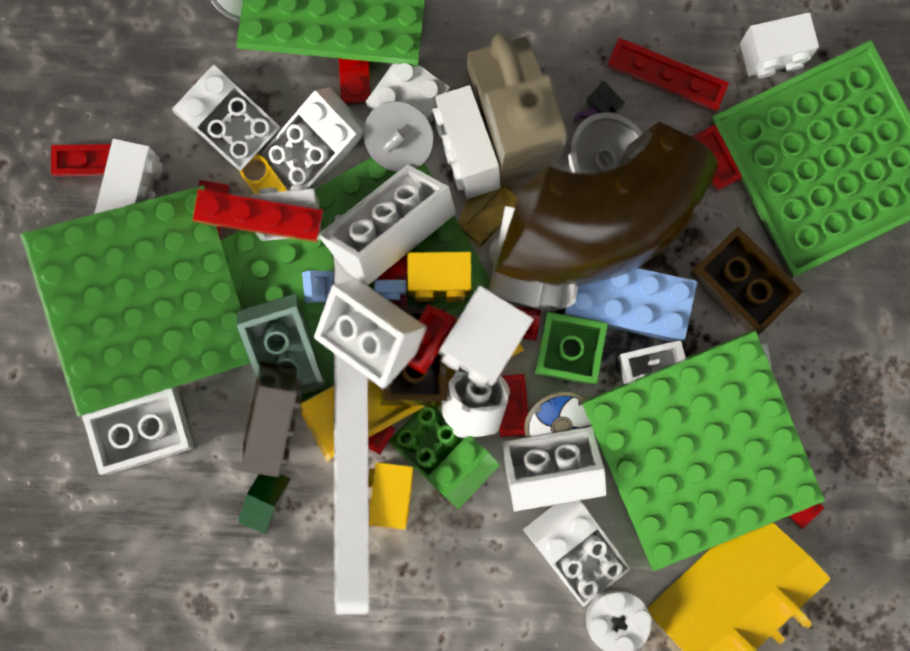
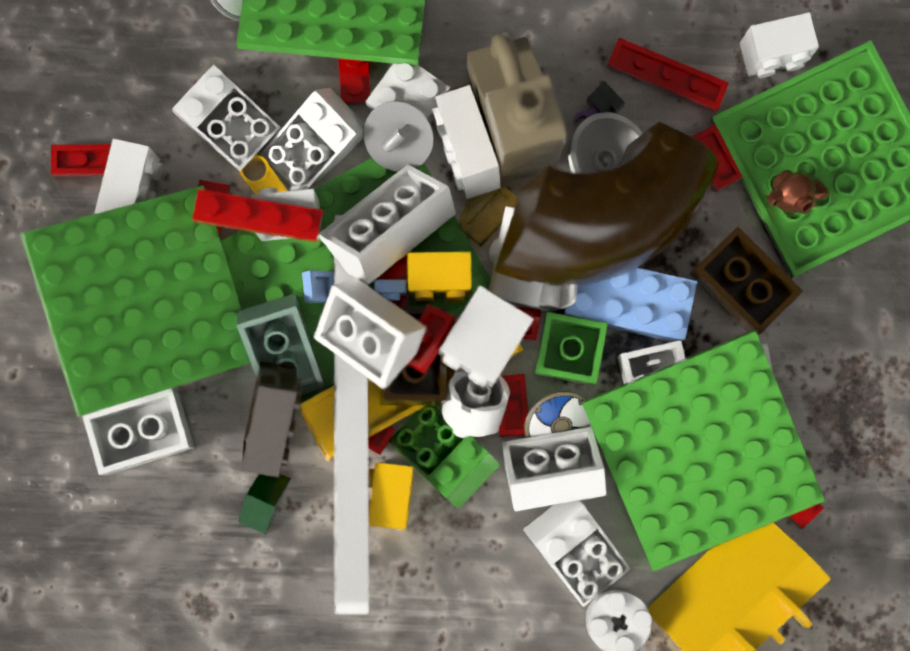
(796, 192): none -> copper piece

